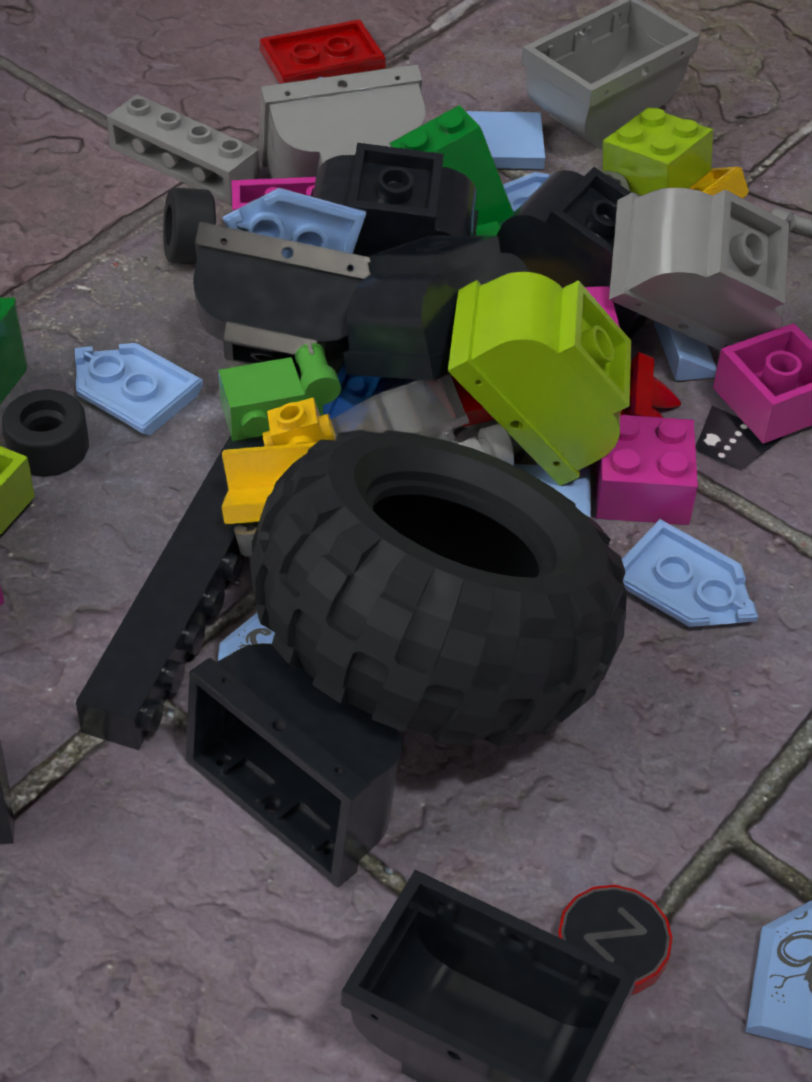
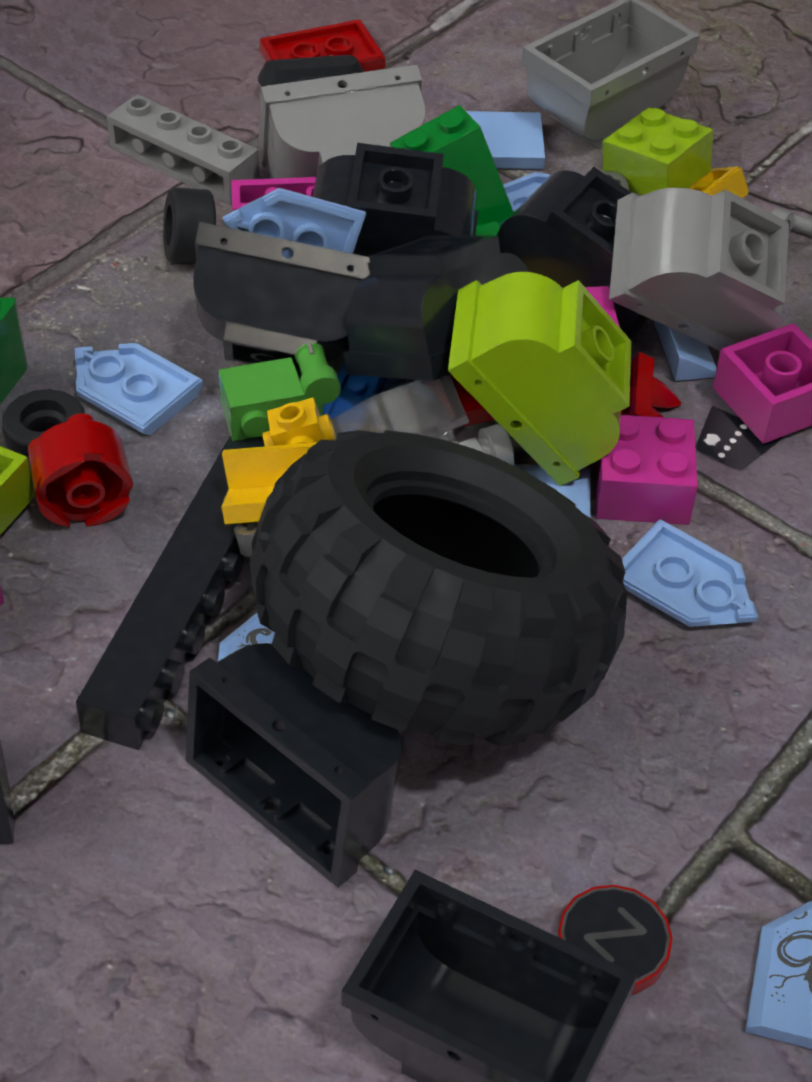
(80, 472): none -> red brick
(309, 68): none -> black piece

